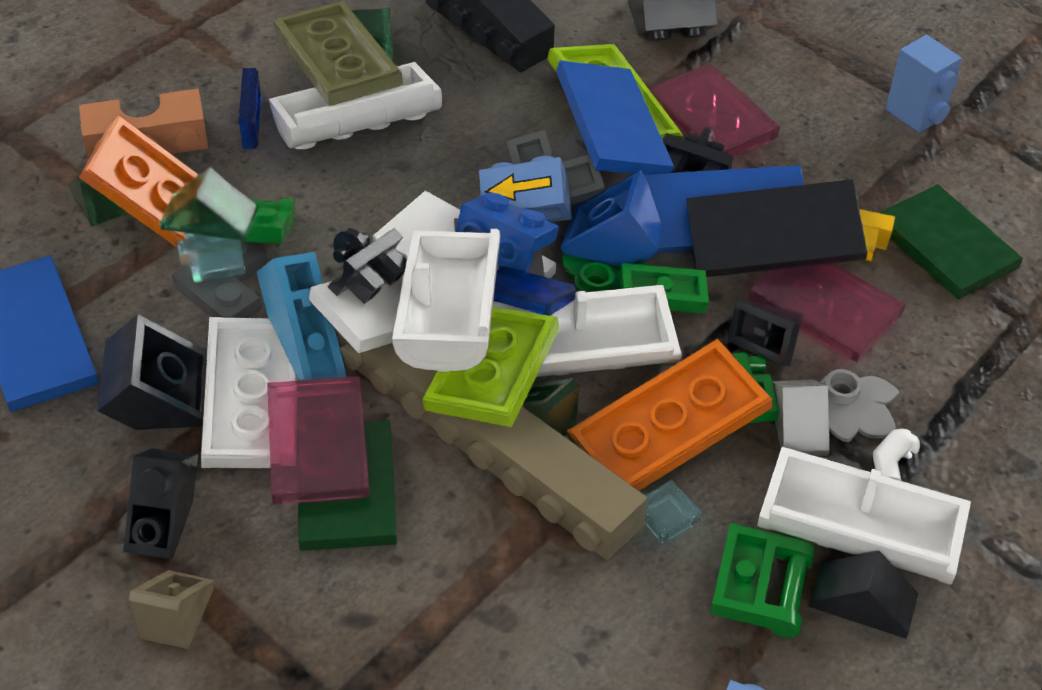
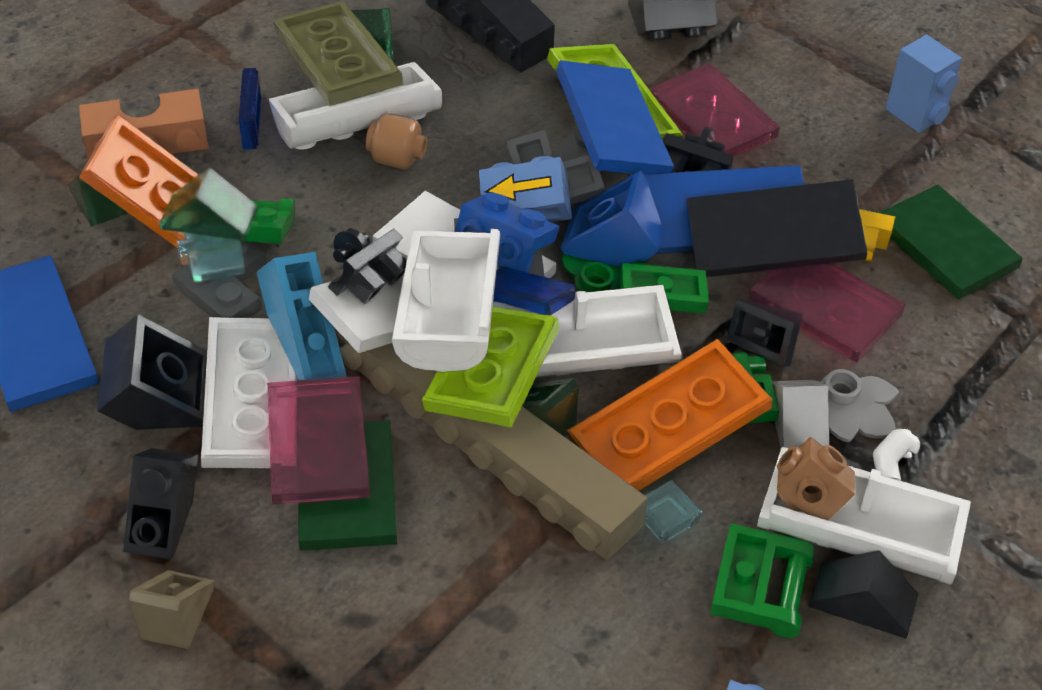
(396, 141): none -> medium nougat head
(815, 479): none -> medium nougat brick

